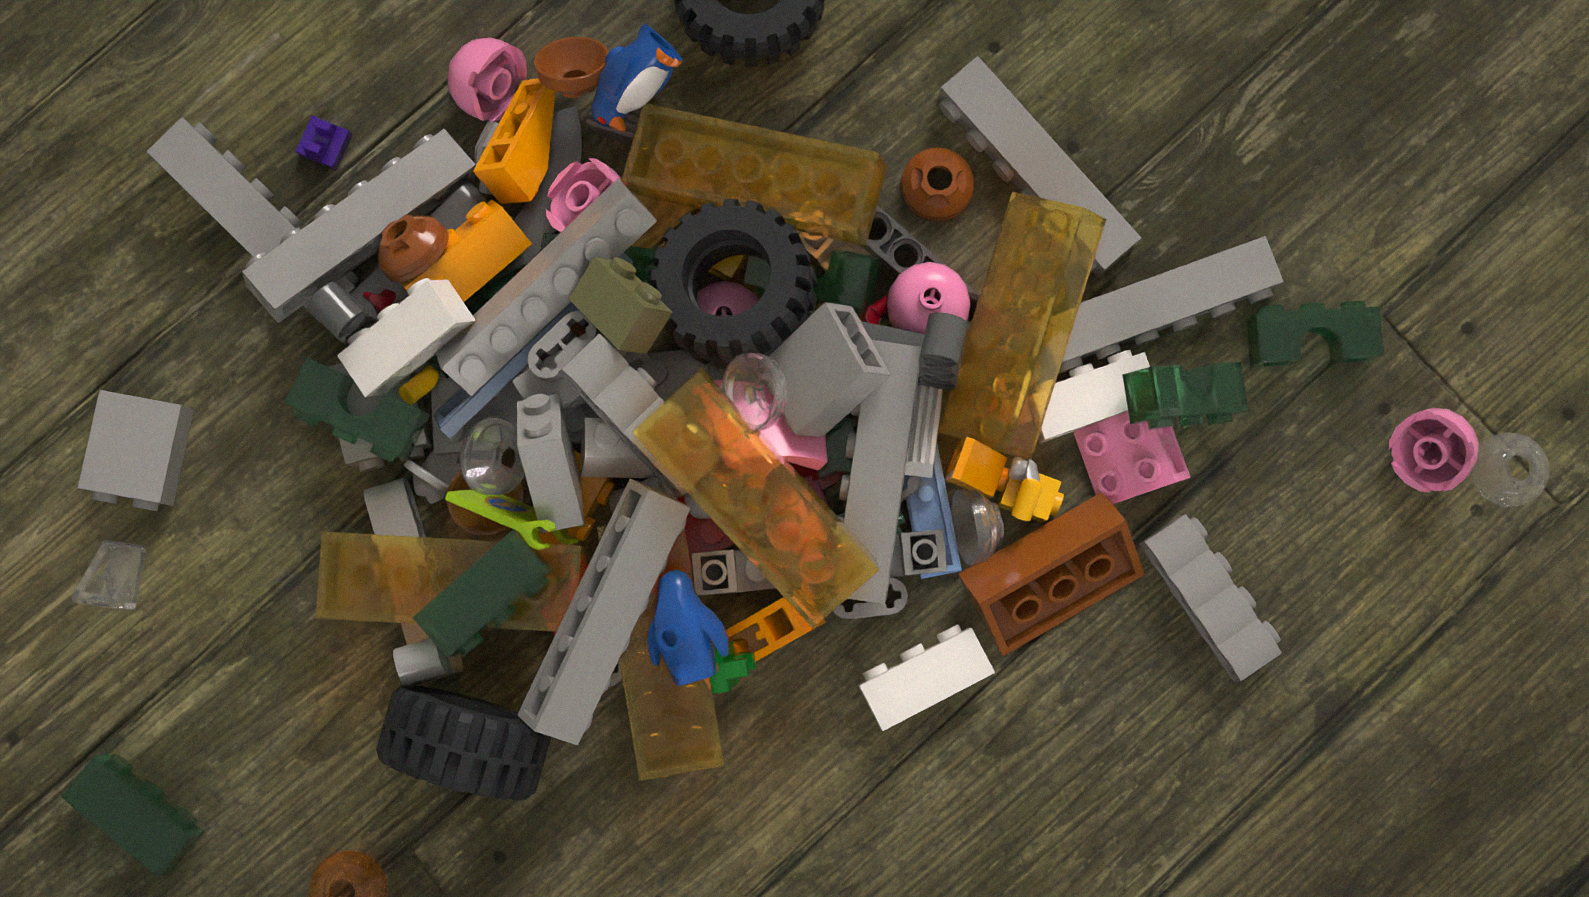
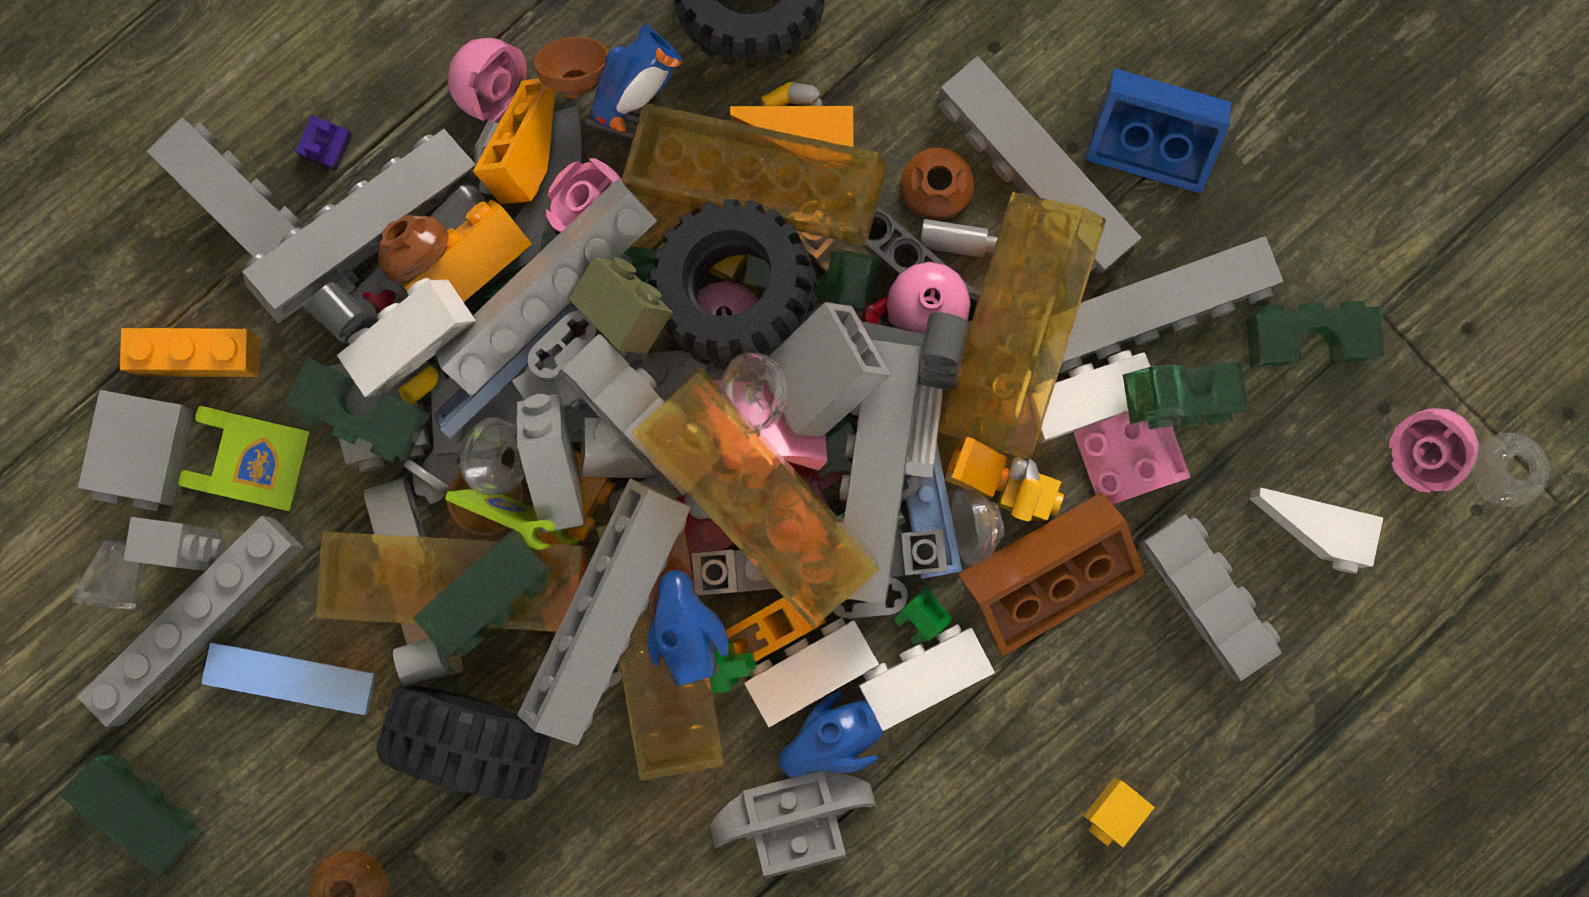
(172, 544): none -> light grey brick
(190, 352): none -> light orange brick
(190, 622): none -> light grey brick
(254, 460): none -> lime flag
(289, 678): none -> light blue tile
(792, 93): none -> arm
(793, 819): none -> light grey plate
(810, 671): none -> white brick
(815, 122): none -> light orange slope
(832, 739): none -> blue animal
(926, 615): none -> green tile
(956, 238): none -> light grey cylinder
(1117, 813): none -> yellow brick
(1158, 130): none -> blue slope
(1327, 530): none -> white slope

